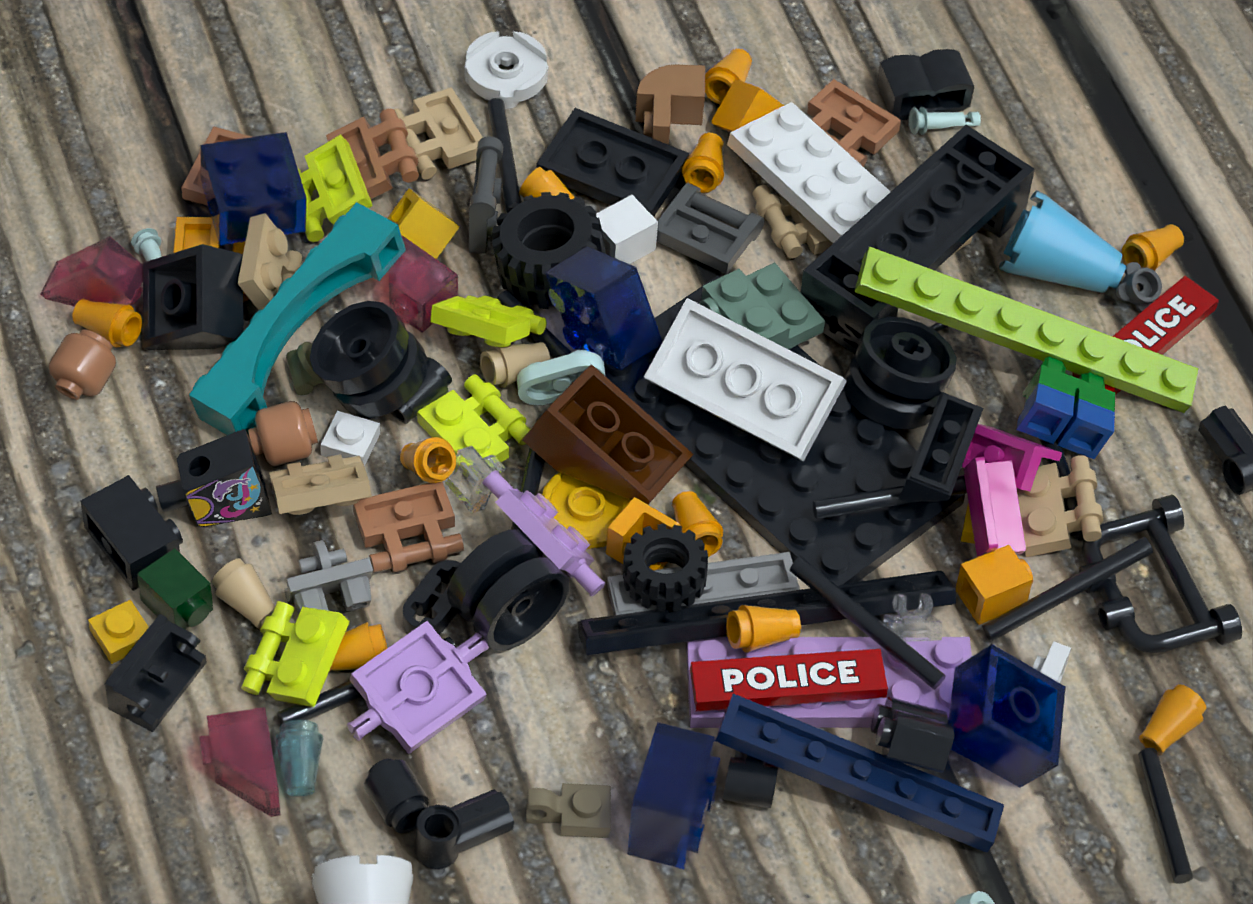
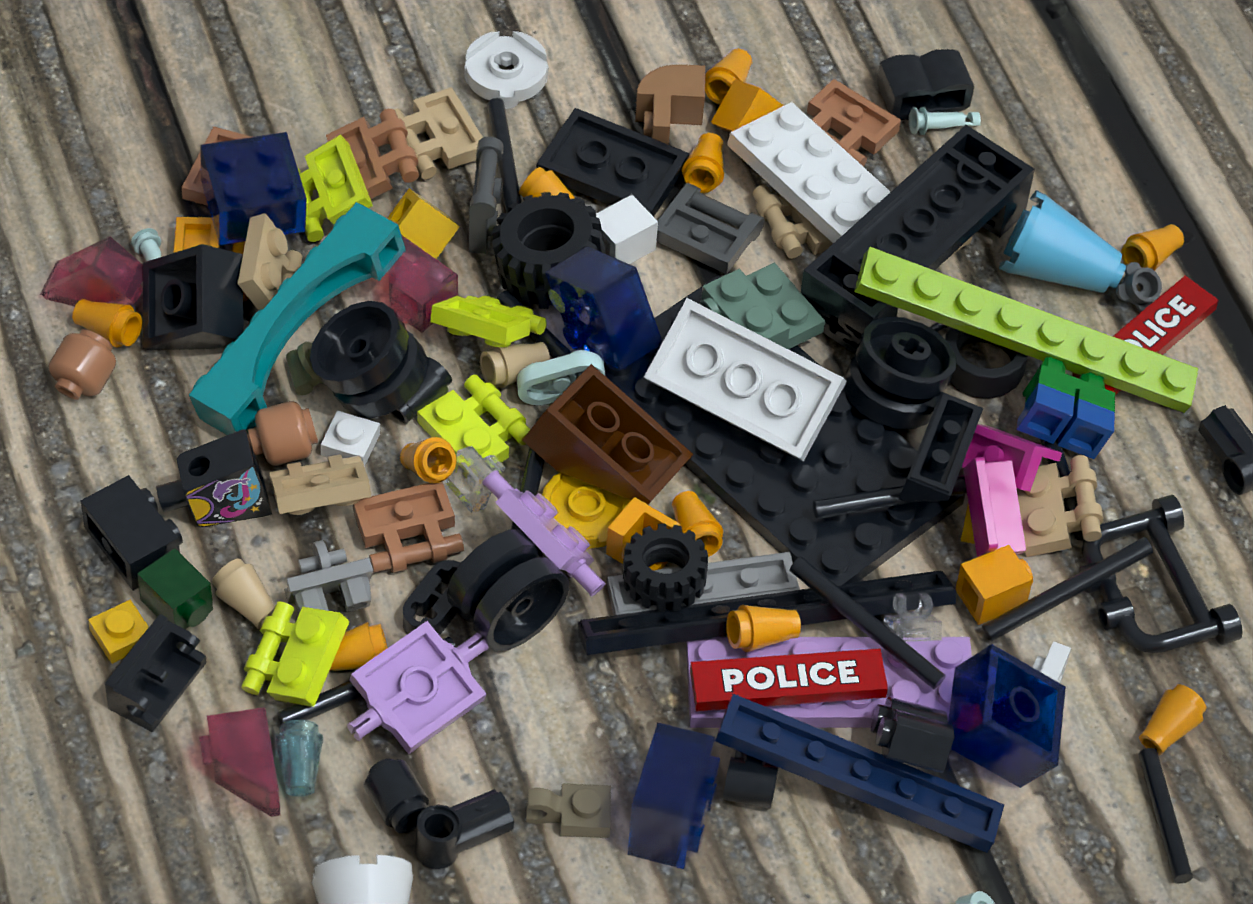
(984, 381): none -> black tyre

